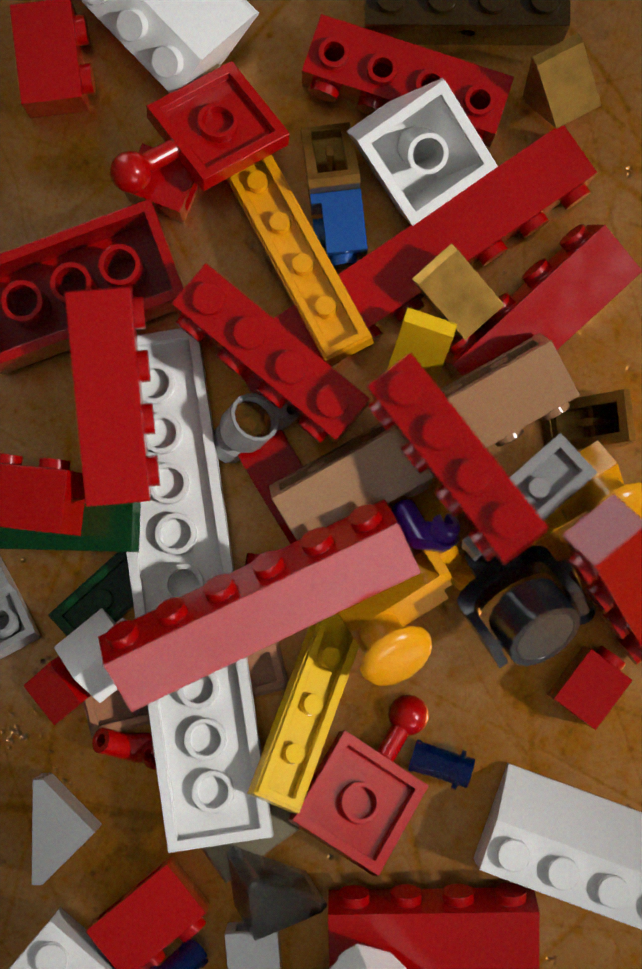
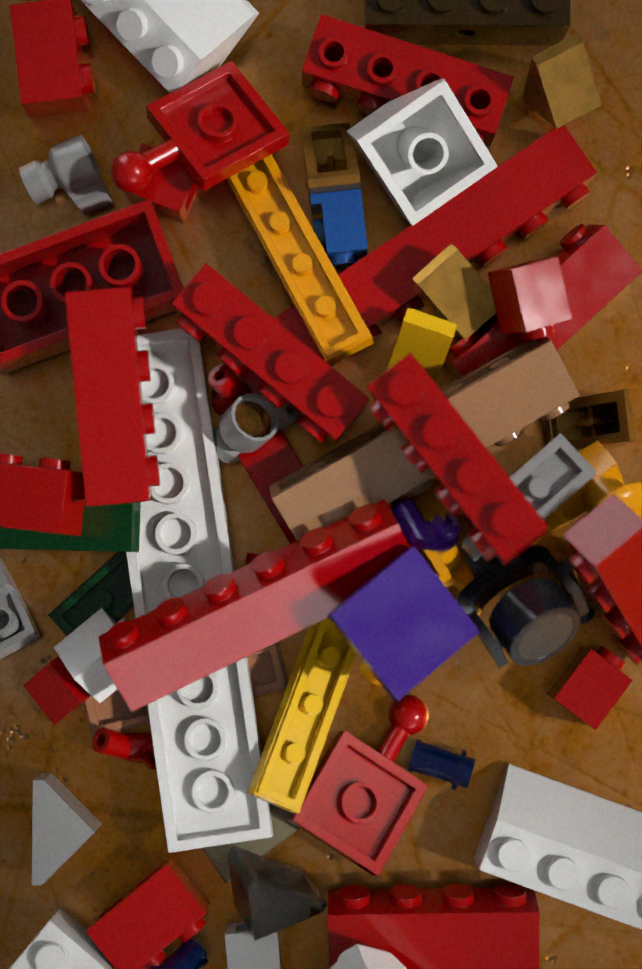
(69, 168): none -> light grey piece
(226, 388): none -> red arm
(403, 623): none -> dark purple tile
(530, 297): none -> brick

